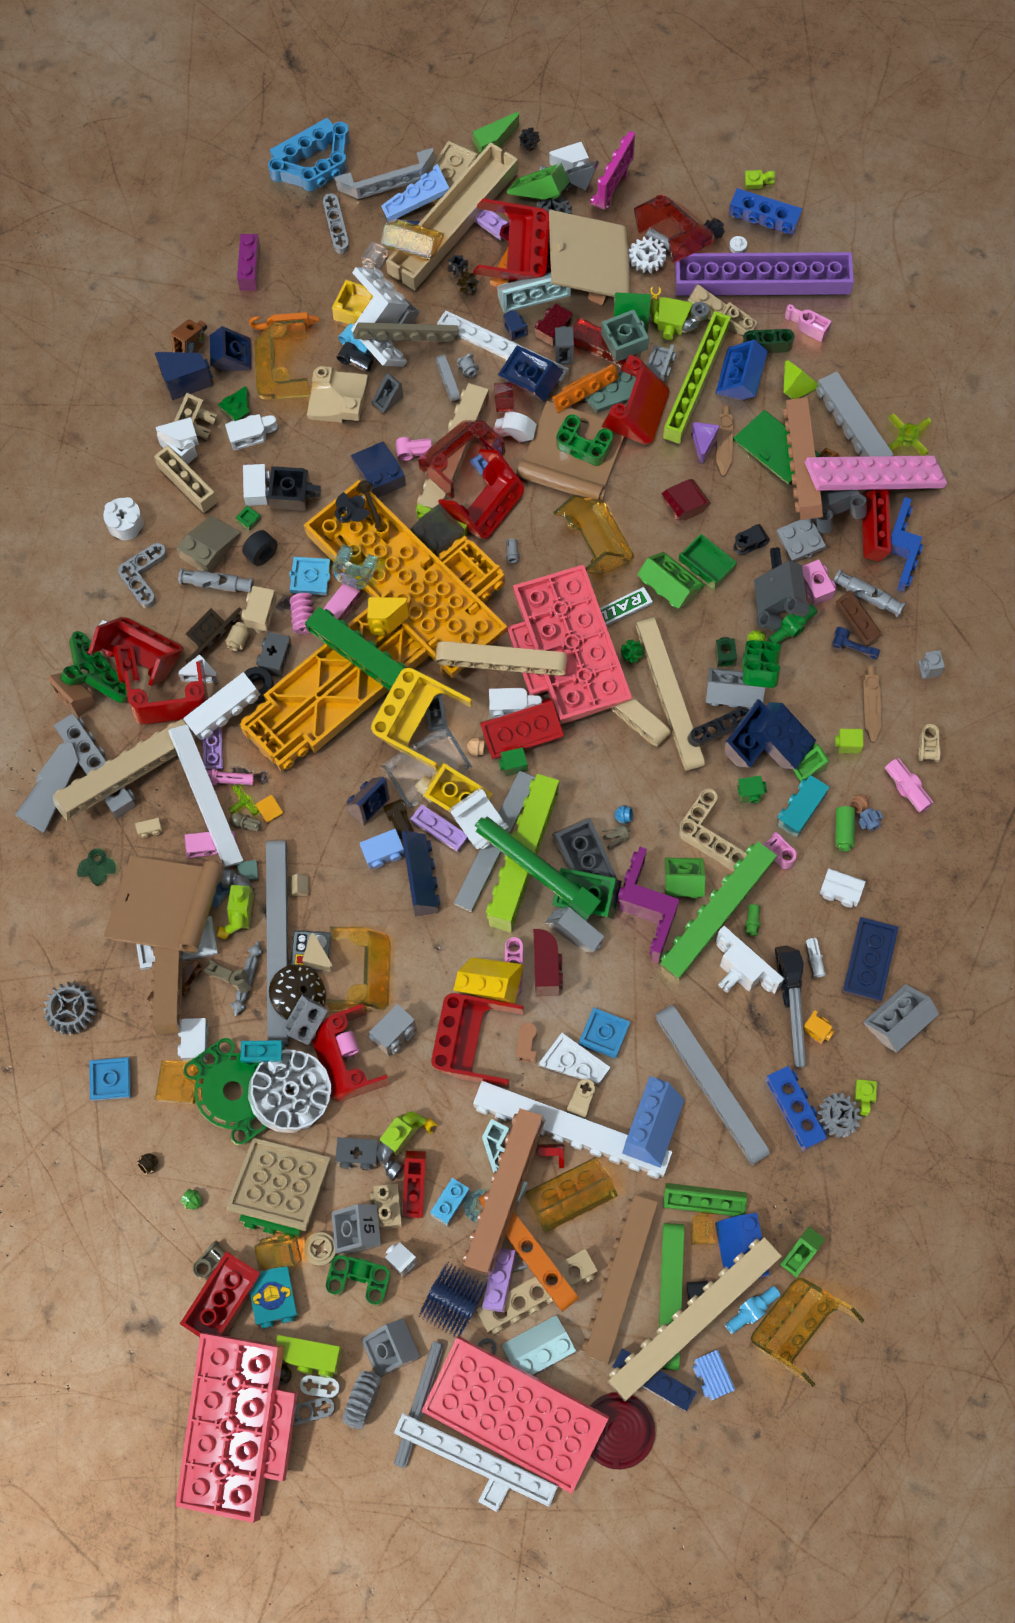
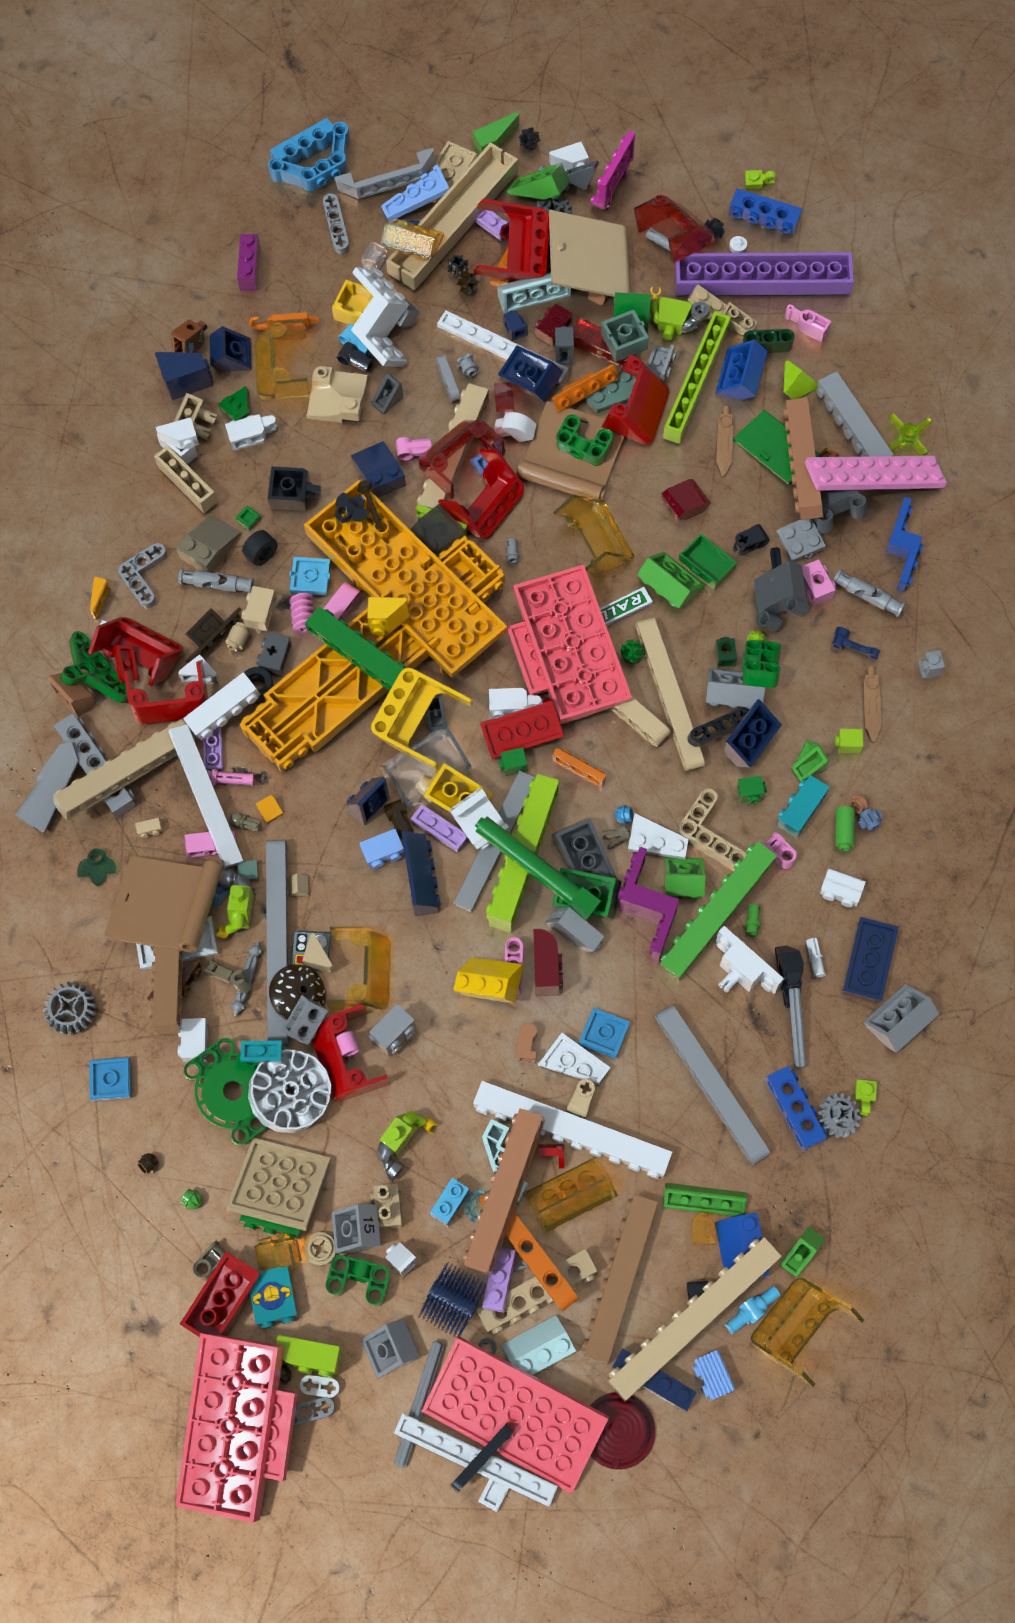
(99, 594): none -> light orange slope
(123, 518): white brick -> none
(173, 1085): clear yellow plate -> none
(243, 800): clear neon green piece -> none
(255, 484): white brick -> none
(349, 1146): dark grey brick -> none
(353, 570): clear light blue piece -> none
(361, 1399): light grey gear -> none
(400, 332): dark tan plate -> none
(414, 1184): red slope -> none
(459, 1035): red windscreen -> none
(476, 746): light nougat plate -> none
(482, 1457): none -> black beam
(501, 658): tan beam -> none
(579, 767): none -> orange plate
(647, 255): white gear -> none
(654, 1122): medium blue slope -> none
(656, 839): none -> white wing
(671, 1279): bright green beam -> none
(705, 438): medium lavender slope -> none
(782, 735): dark blue brick -> none
(792, 625): green pin -> none
(818, 1028): light orange brick -> none
(859, 618): reddish brown plate -> none
(876, 525): red brick -> none
(909, 785): bright pink piece -> none
(929, 747): tan piece -> none

